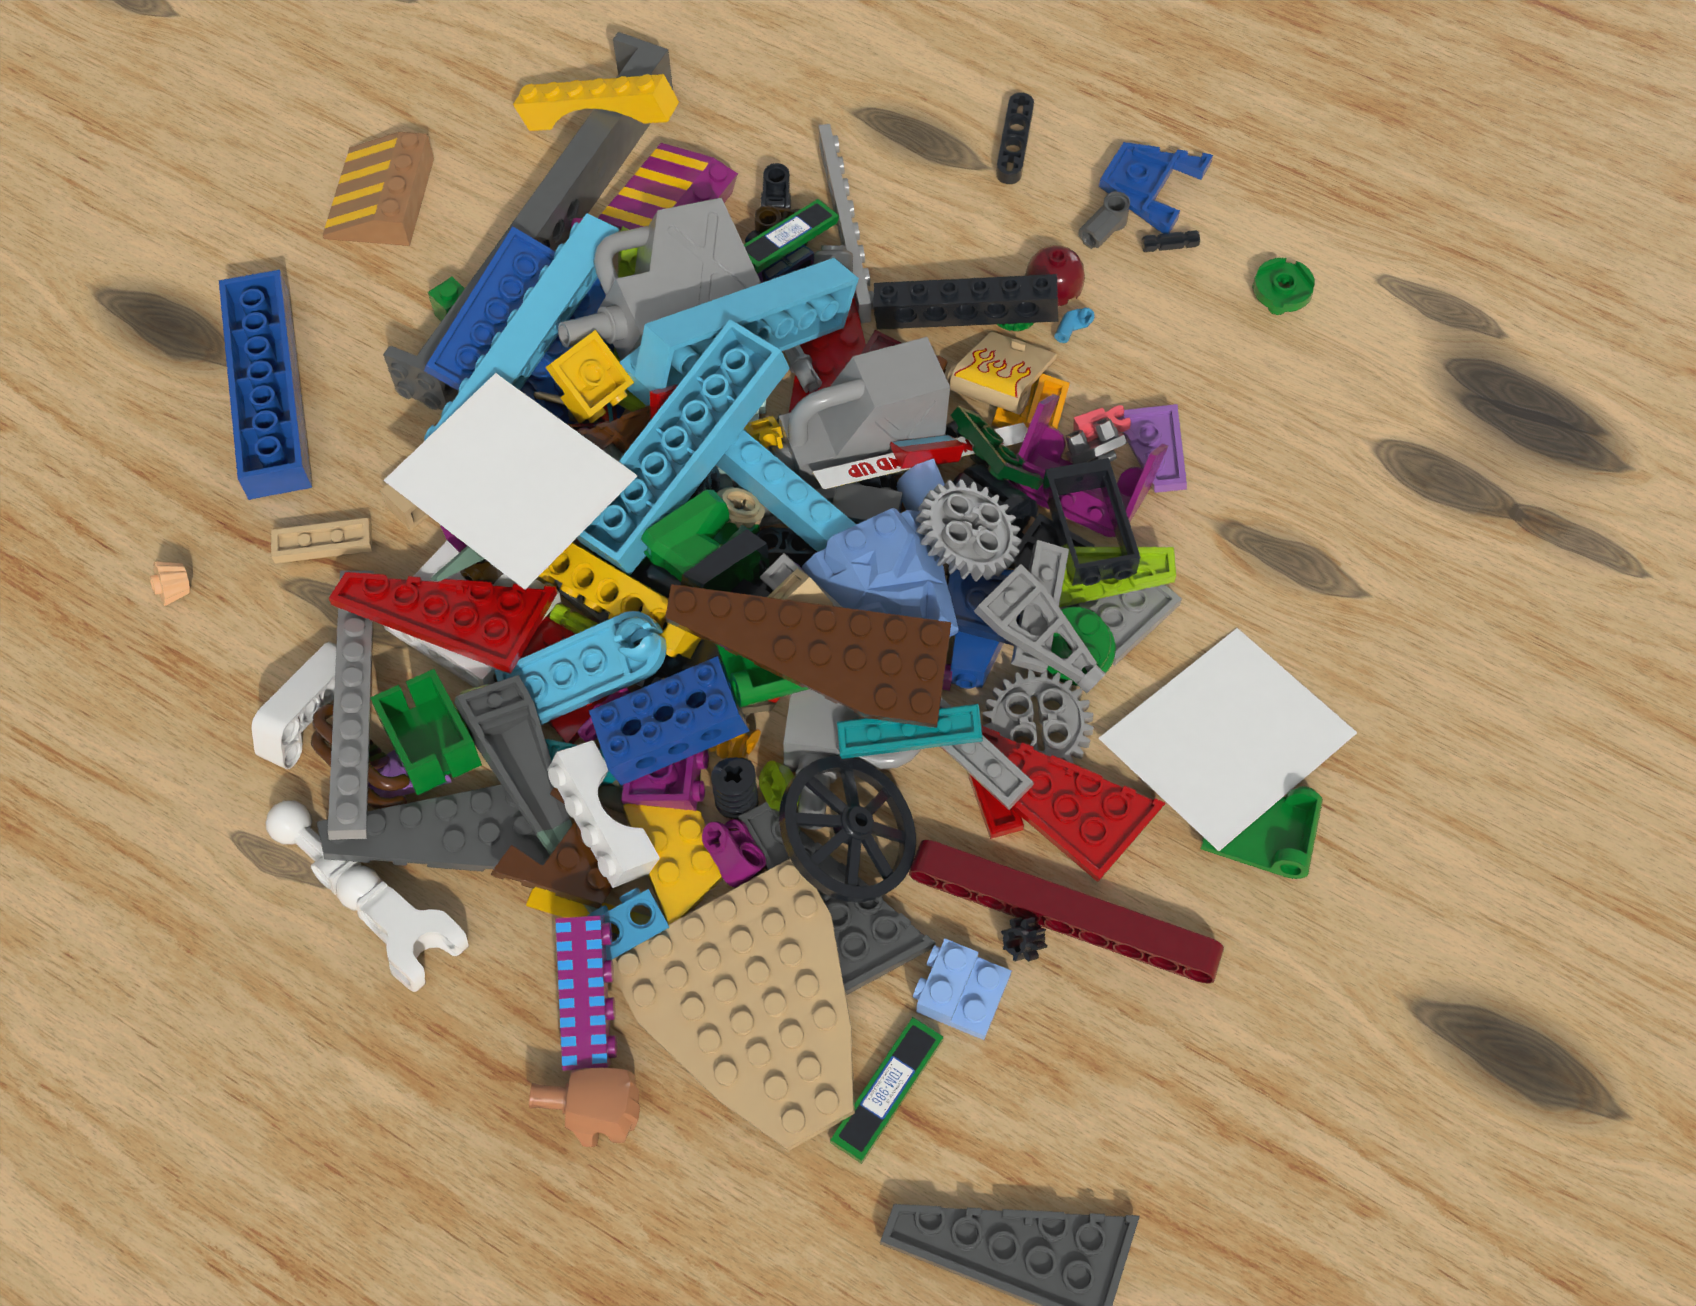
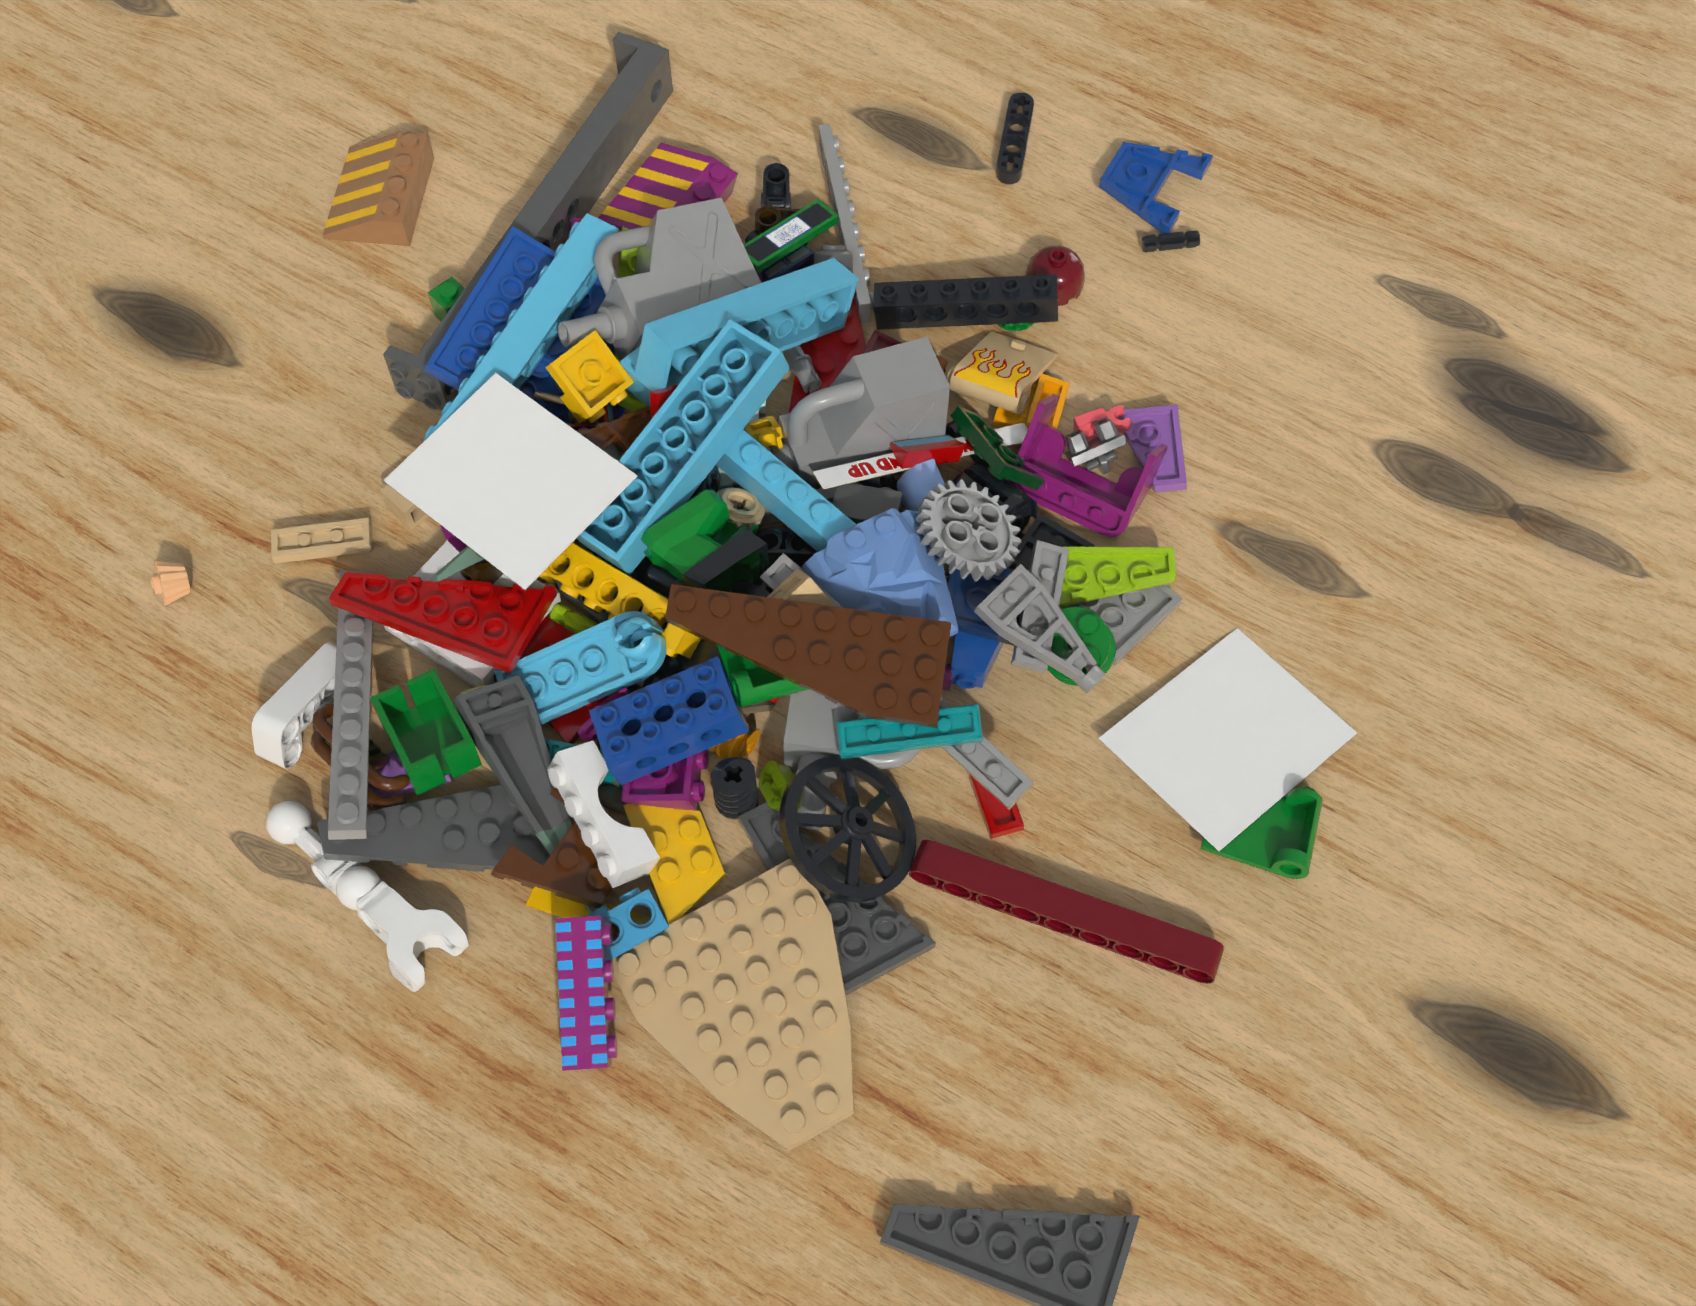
(264, 385): blue brick -> none
(593, 1103): nougat piece -> none
(639, 97): yellow arch -> none
(737, 852): magenta piece -> none
(887, 1090): tile -> none
(961, 989): light blue plate -> none
(1024, 939): black gear -> none
(1067, 720): light grey gear -> none
(1073, 321): dark azure arm -> none
(1076, 807): red wing -> none
(1087, 477): black window -> none
(1106, 220): dark grey piece -> none
(1283, 299): green plate -> none

